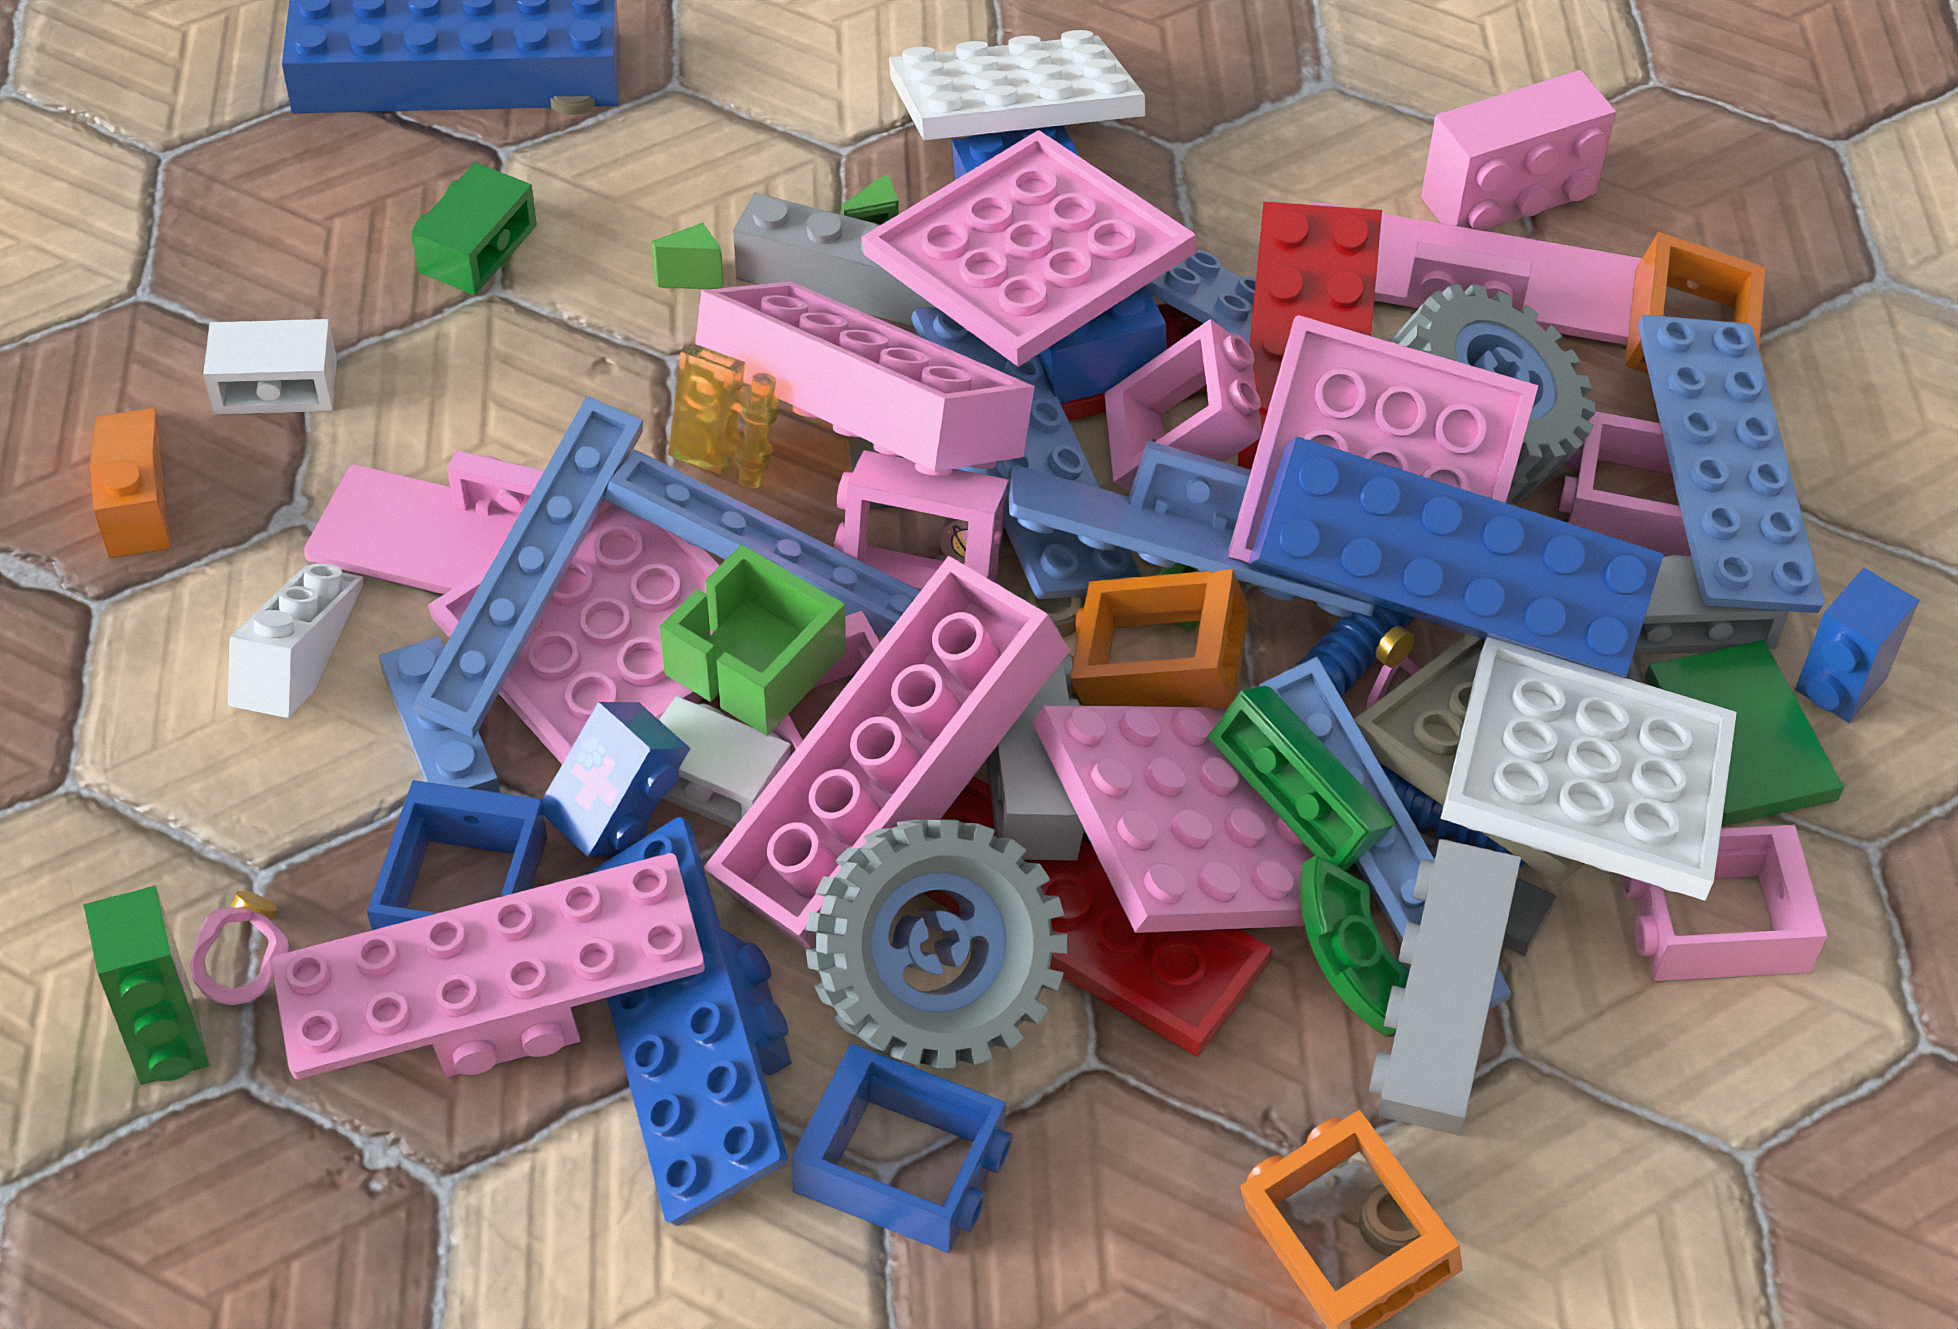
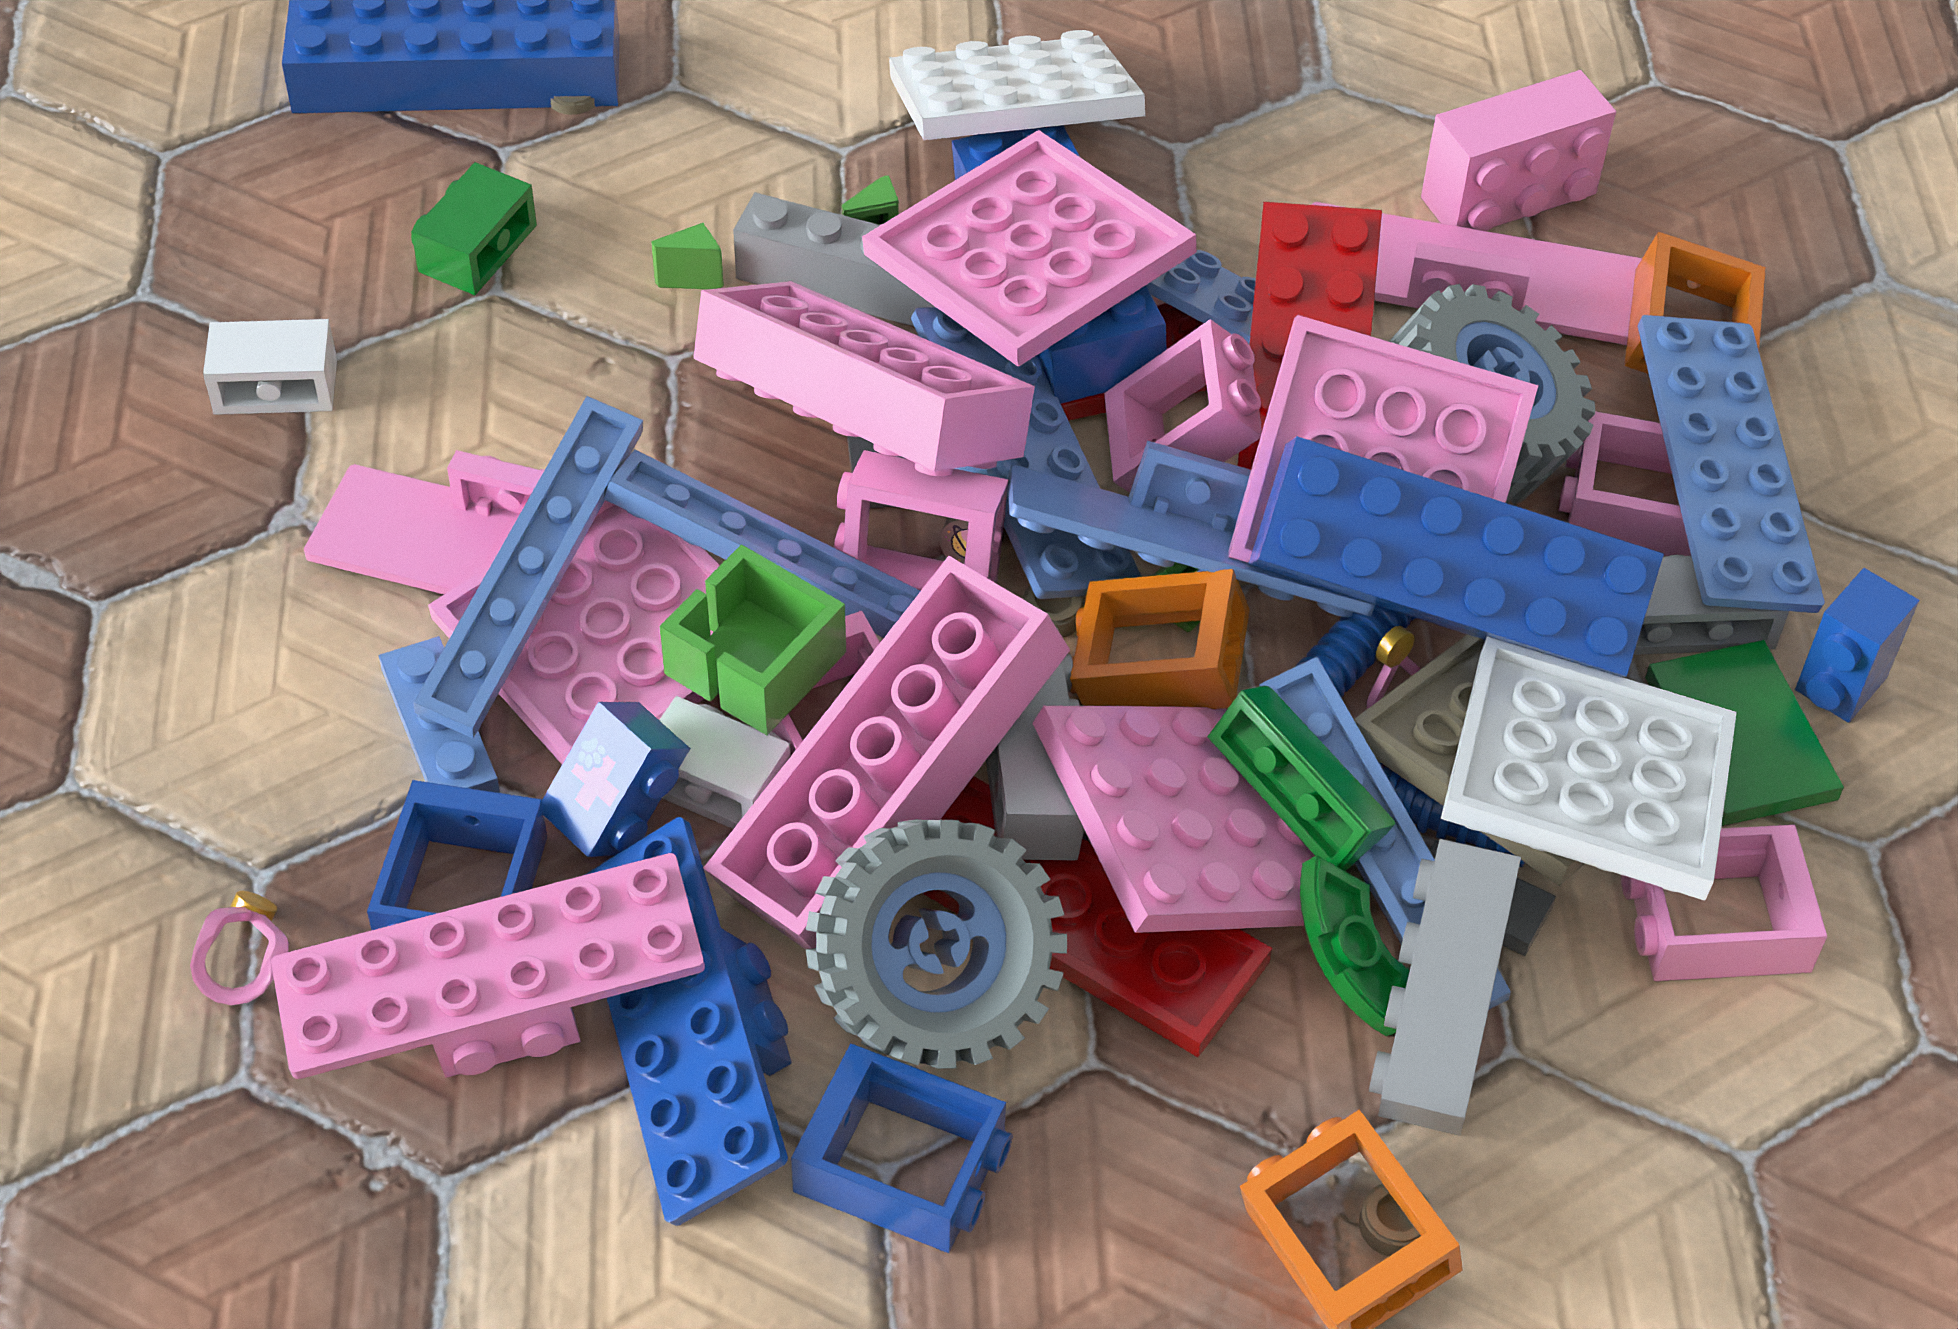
(129, 483): orange slope -> none
(146, 985): green brick -> none
(289, 640): white slope -> none
(707, 411): clear yellow plate -> none

